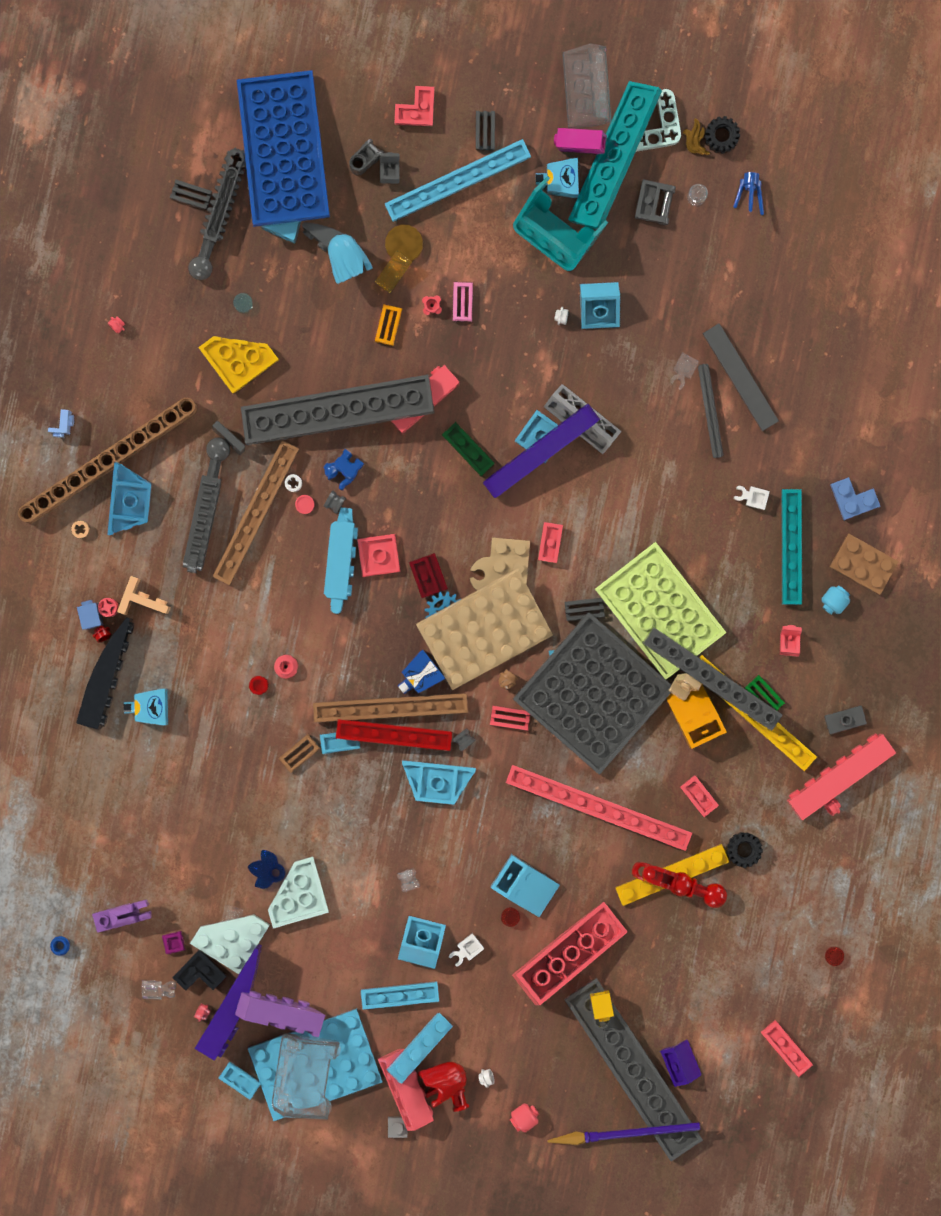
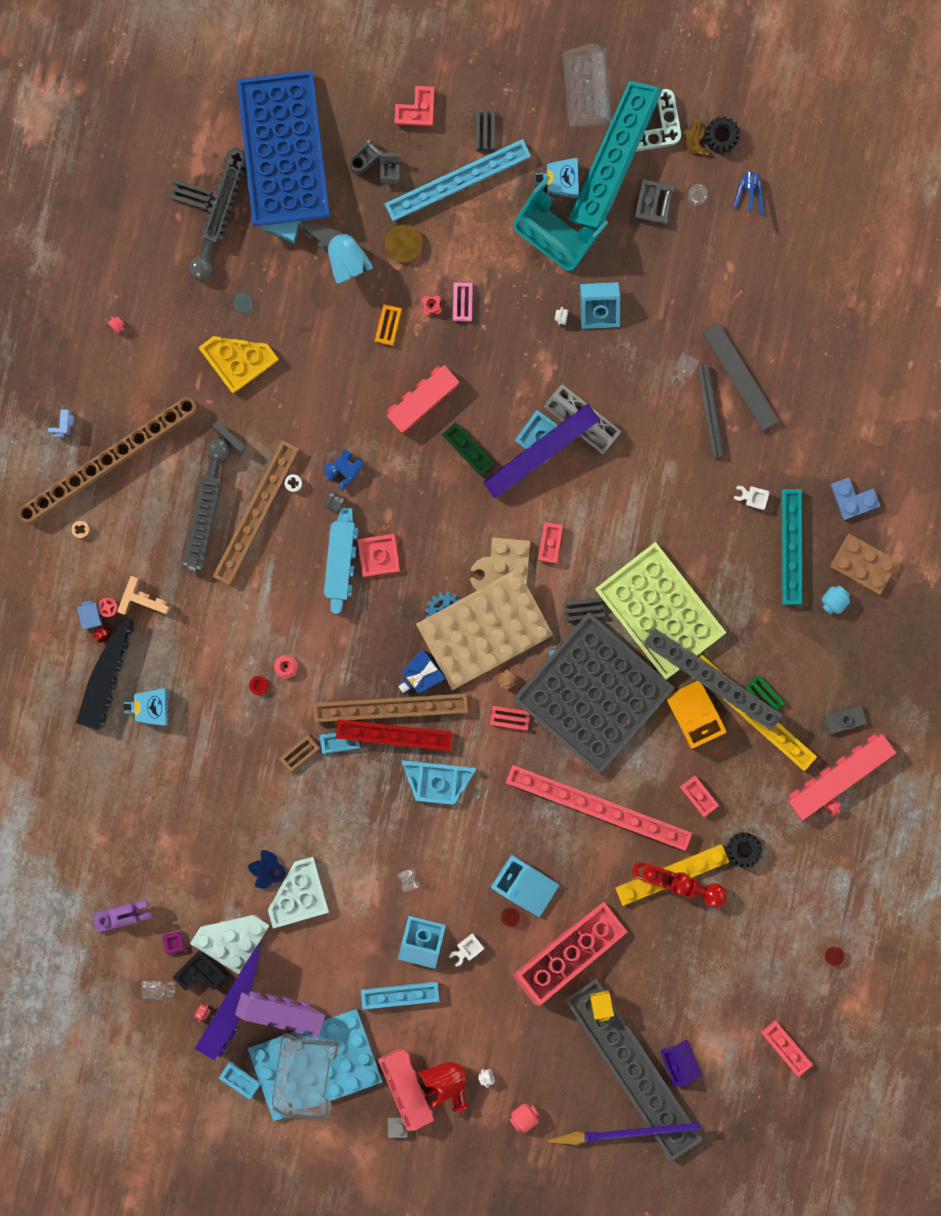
(55, 949): blue plate -> none
(128, 500): dark azure wing -> none
(304, 504): coral piece -> none
(337, 410): dark grey plate -> none
(393, 271): clear yellow plate -> none
(419, 1048): medium azure plate -> none
(428, 575): dark red plate -> none
(463, 739): dark grey wheel -> none
(580, 140): dark pink brick -> none
(683, 685): tan bracket -> none
(790, 640): coral bracket -> none

